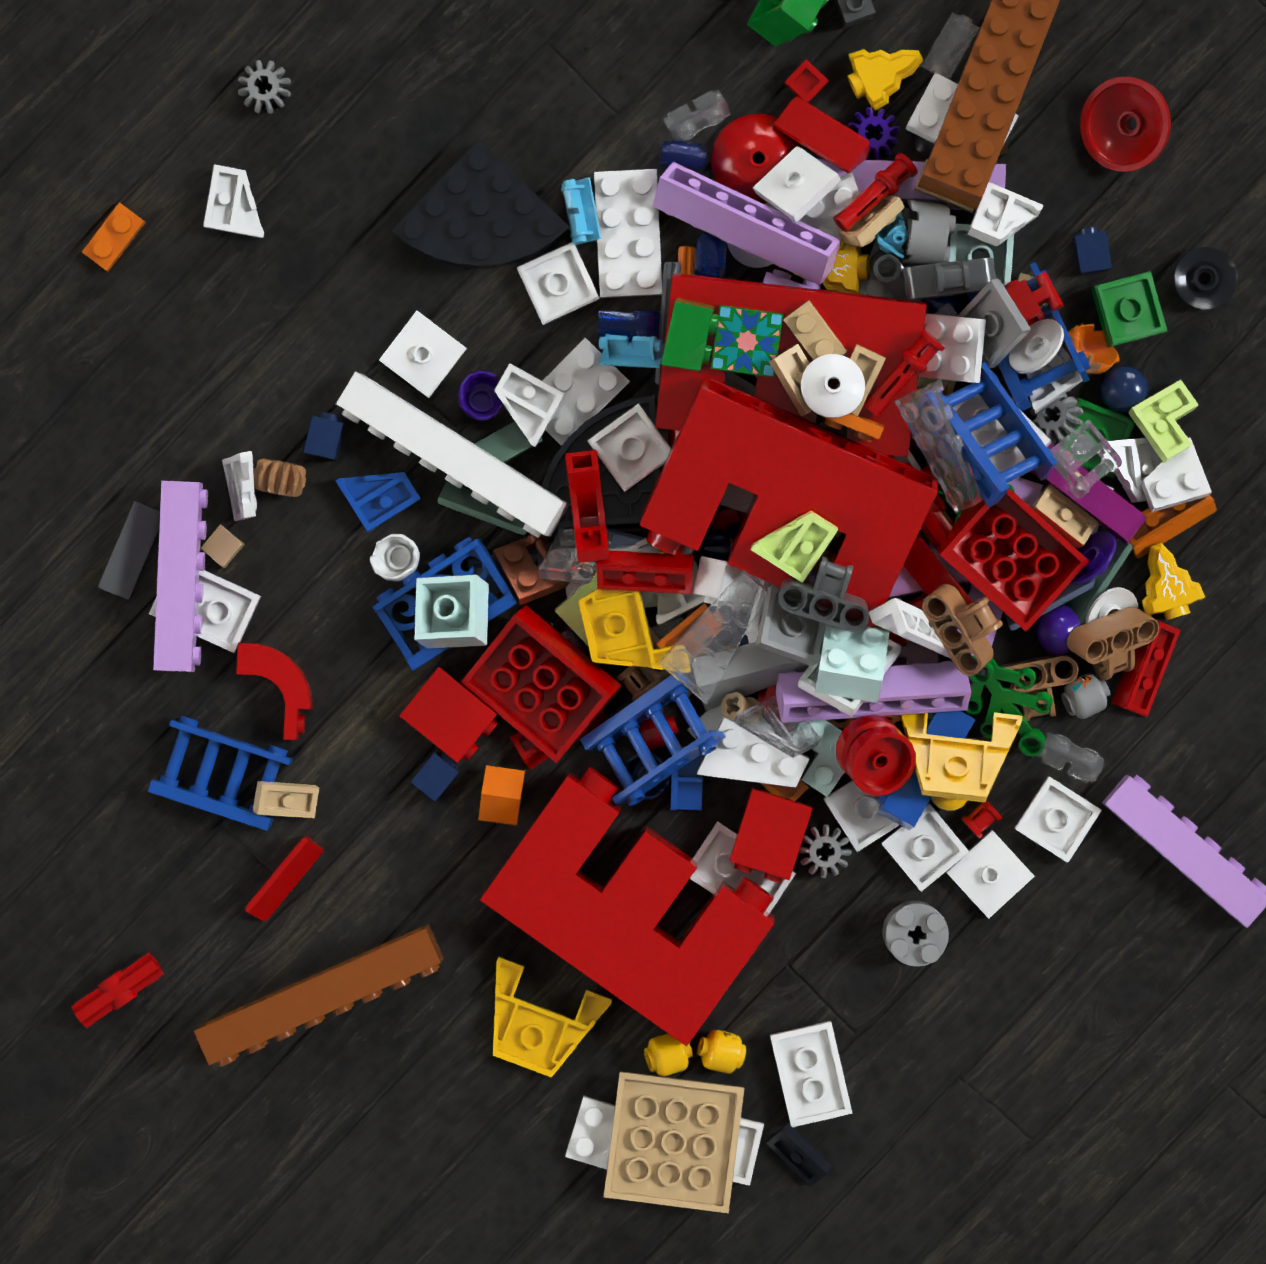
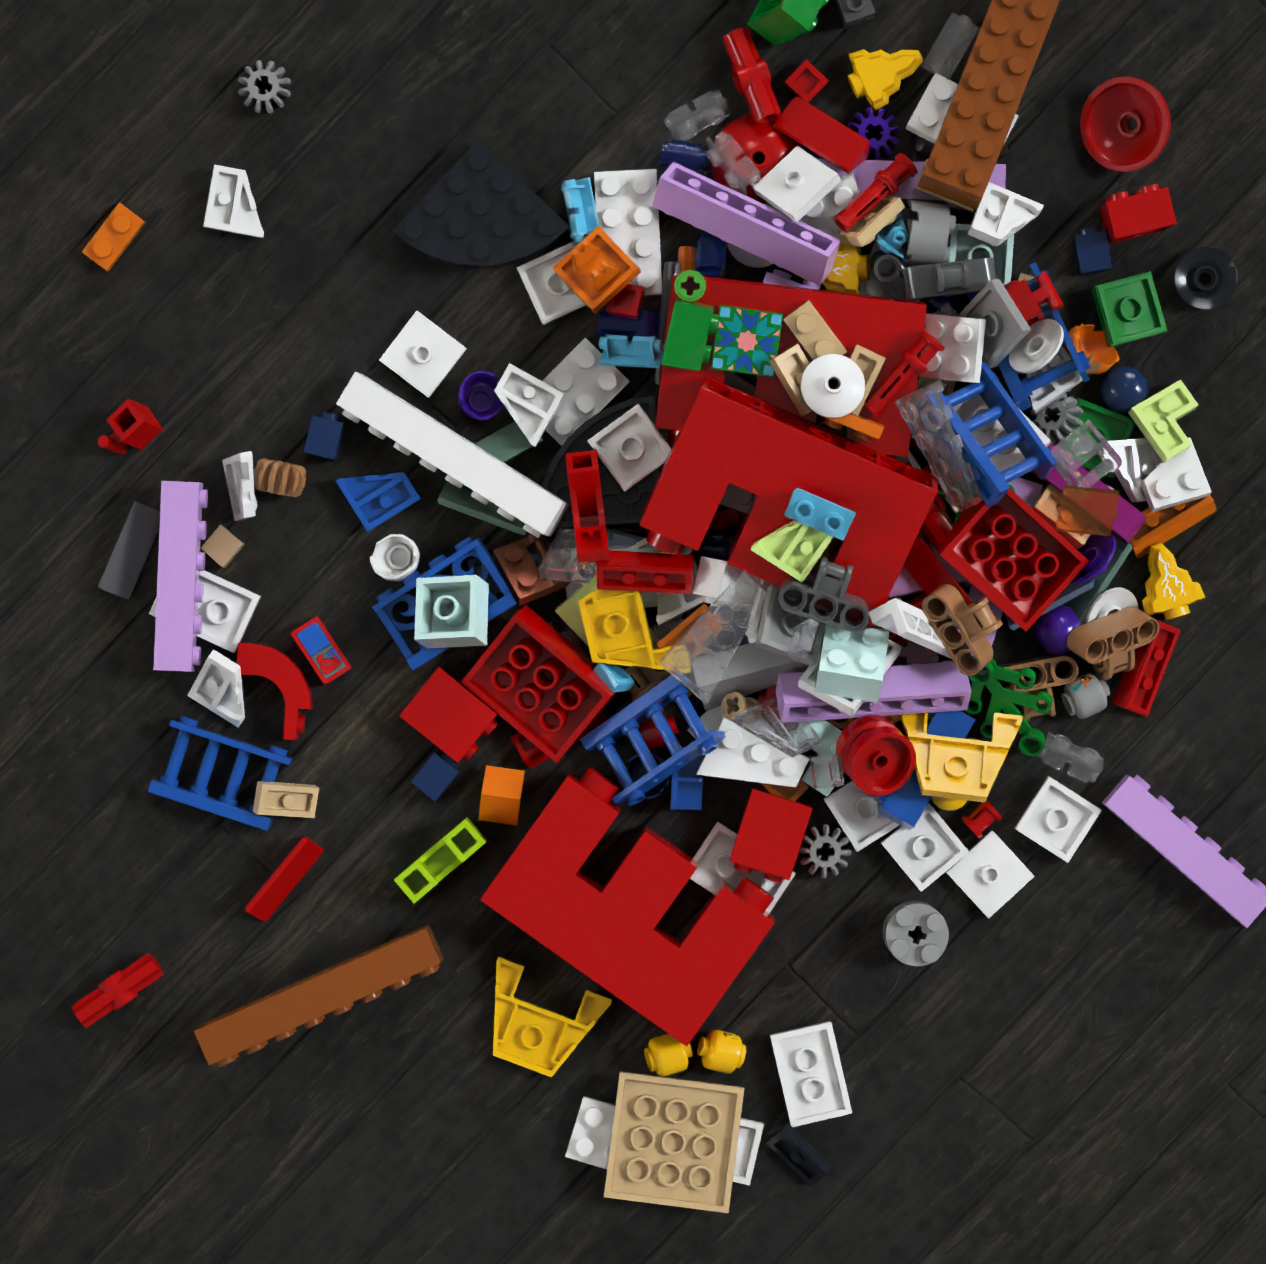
(132, 425): none -> red brick
(220, 688): none -> white wing
(321, 650): none -> slope
(440, 860): none -> lime arch
(596, 269): none -> orange plate
(614, 677): none -> medium azure tile
(627, 302): none -> red plate
(682, 292): none -> bright green bush
(739, 172): none -> clear hinge
(751, 76): none -> red piece
(802, 638): none -> clear tile
(819, 513): none -> medium azure hinge
(827, 771): none -> clear tile
(1086, 510): none -> clear orange piece
(1137, 215): none -> red brick

